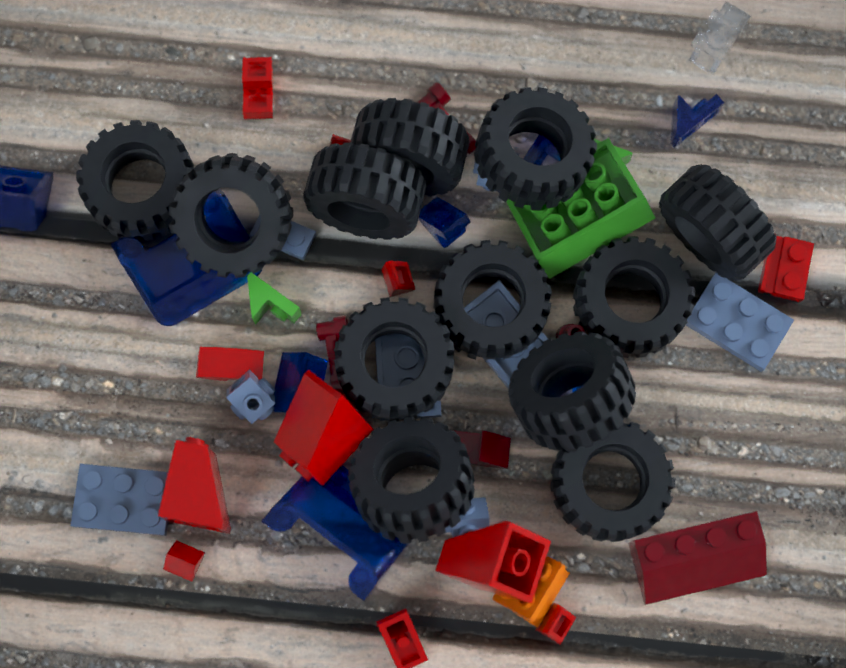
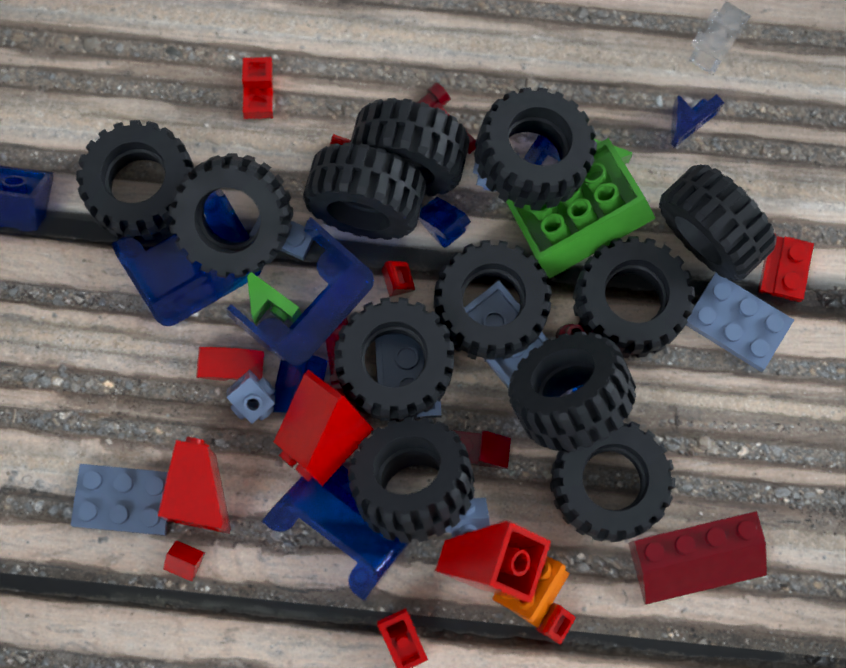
(347, 285): none -> clear blue windscreen

